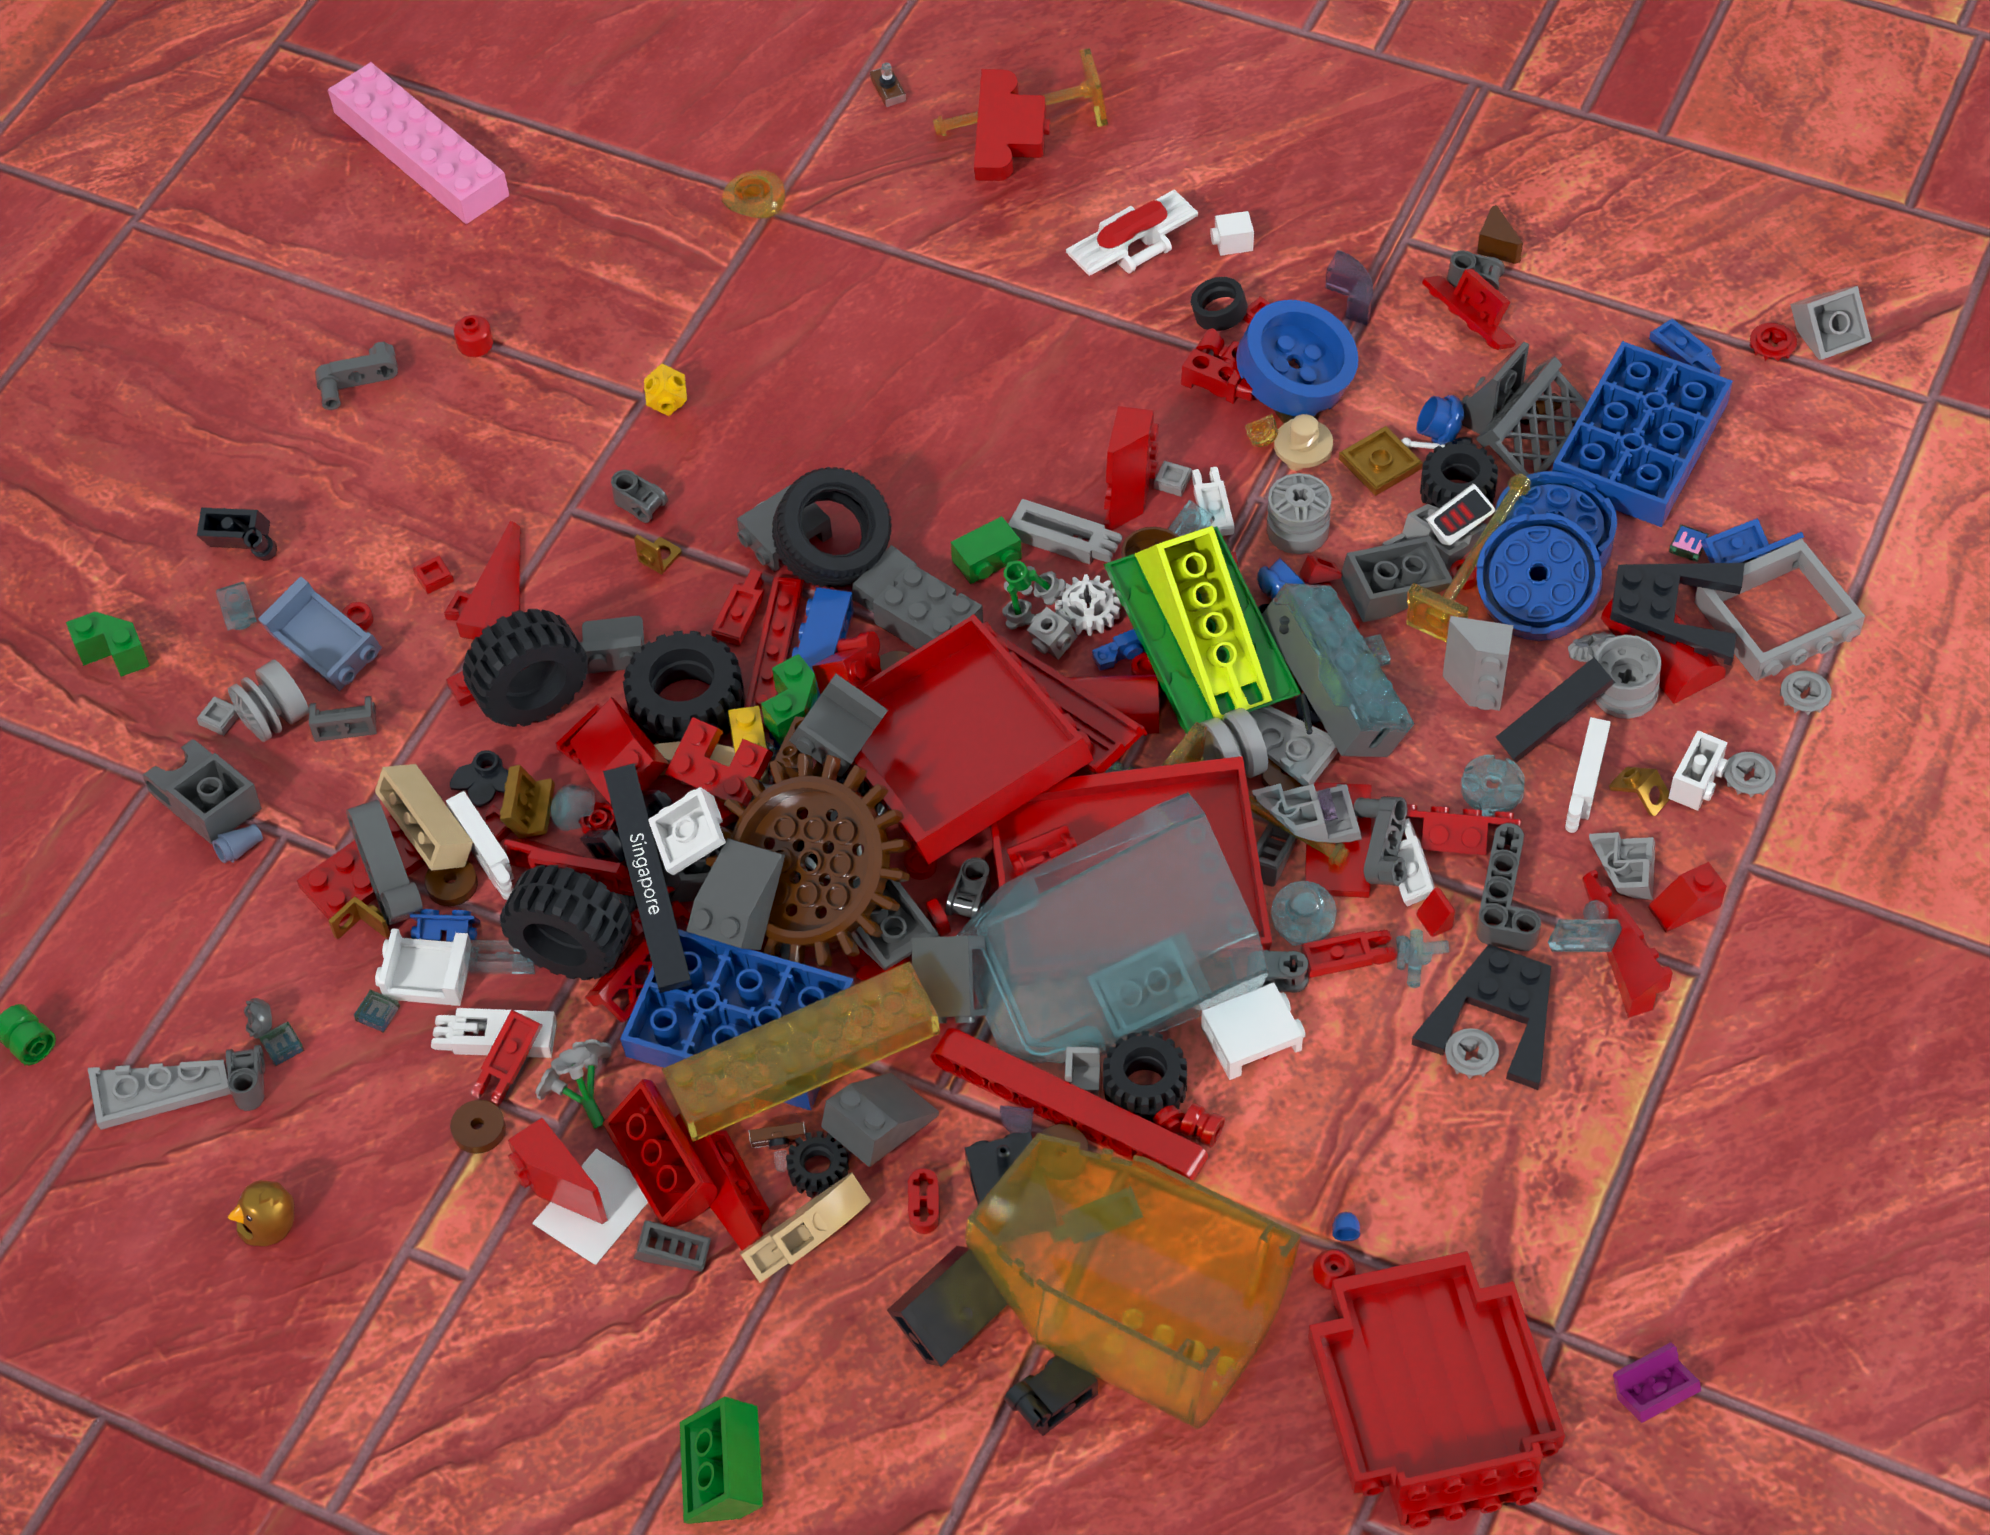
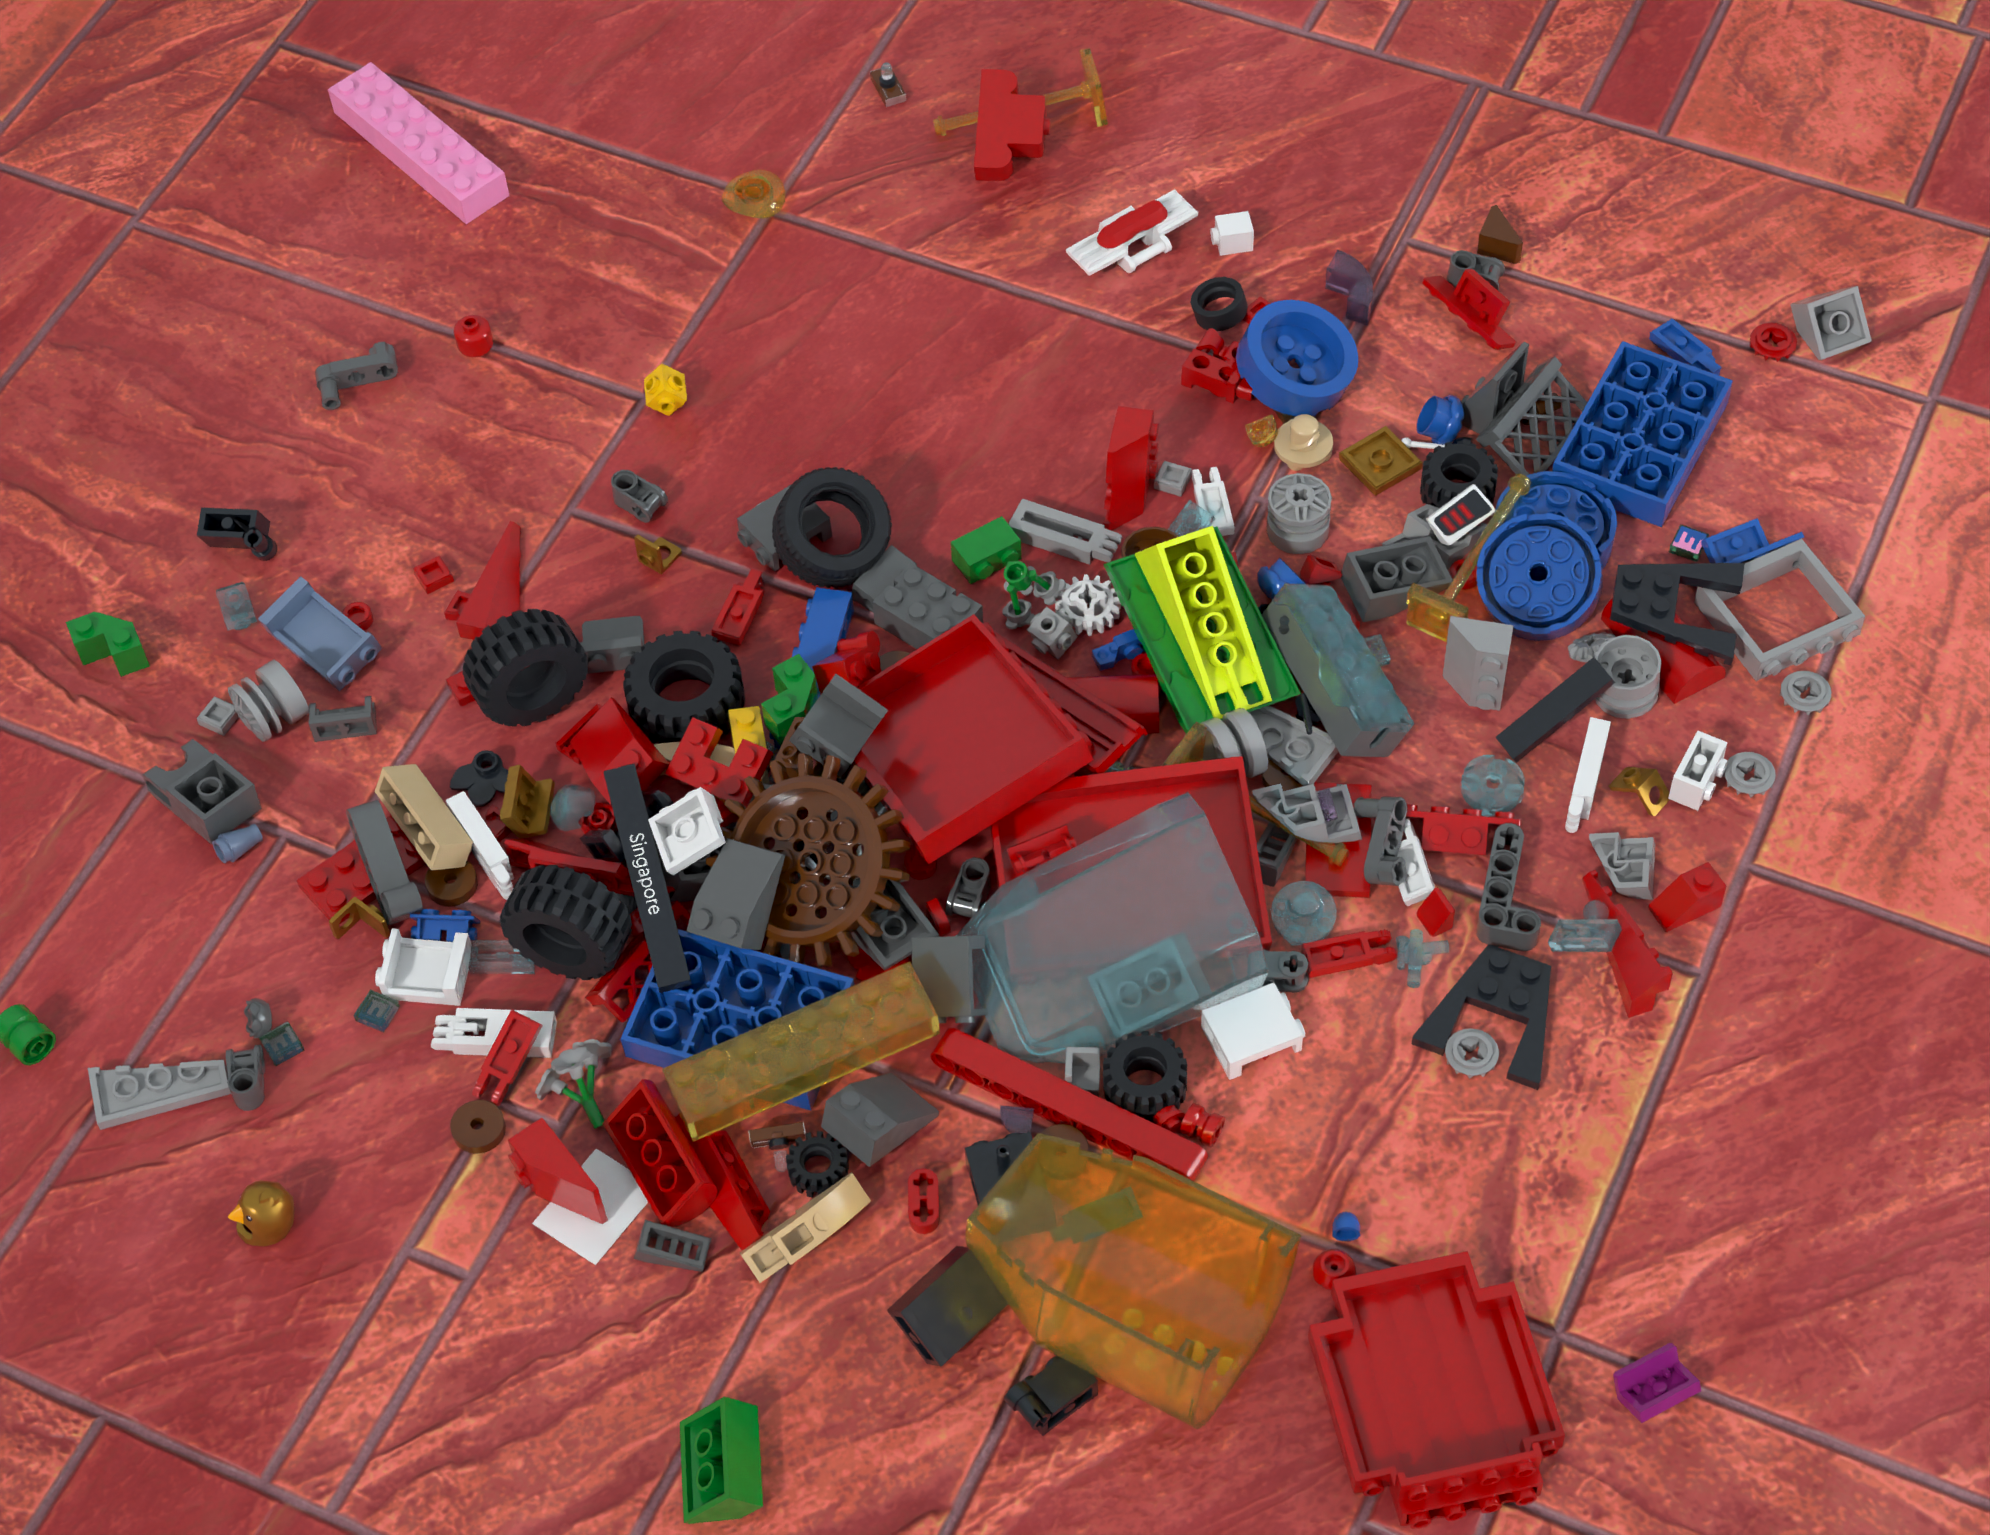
(774, 639): red tile -> none

